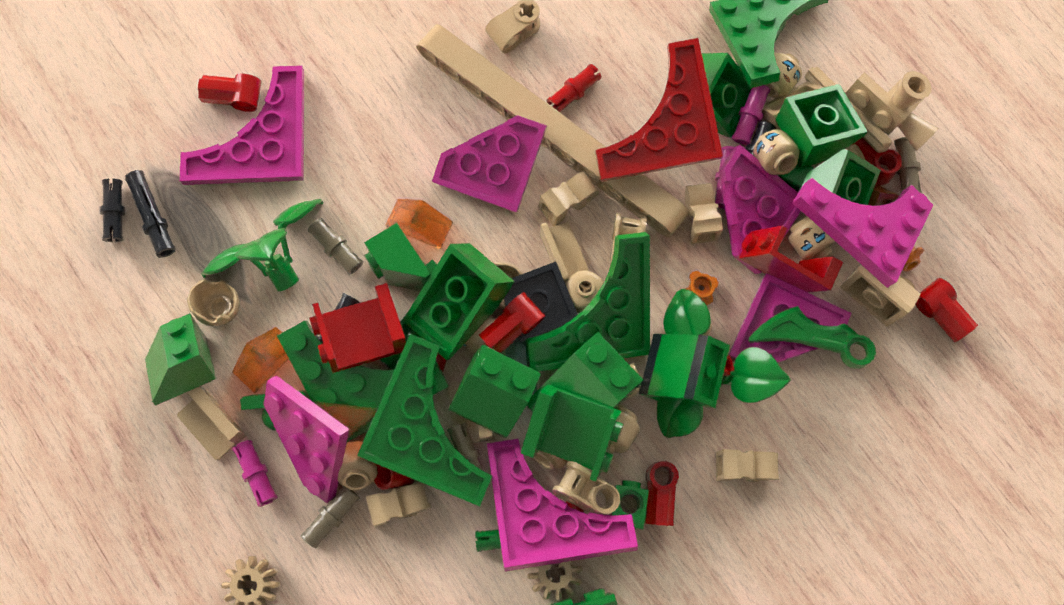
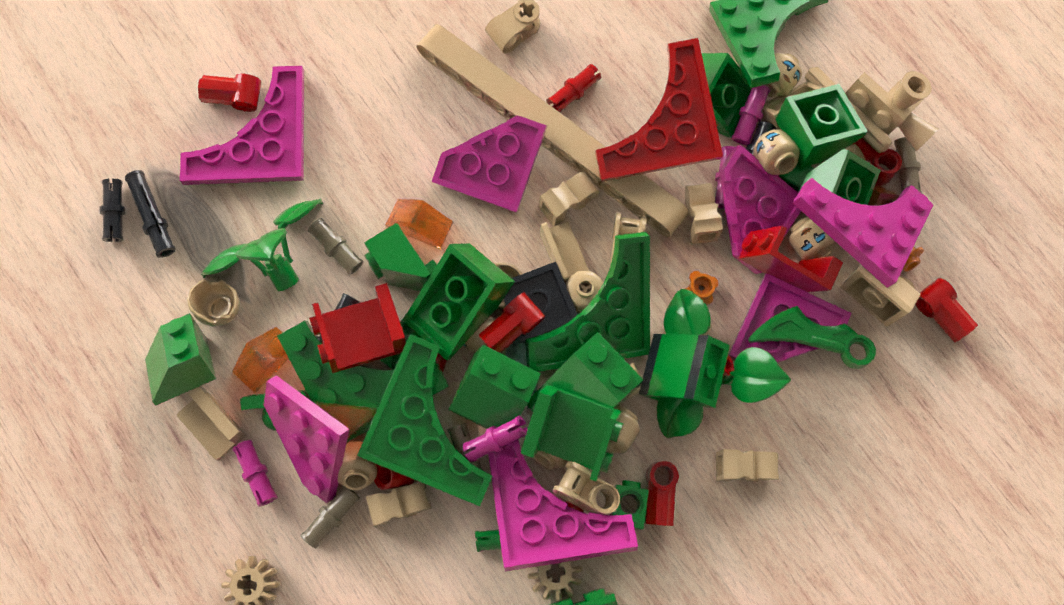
(495, 439): none -> dark pink pin

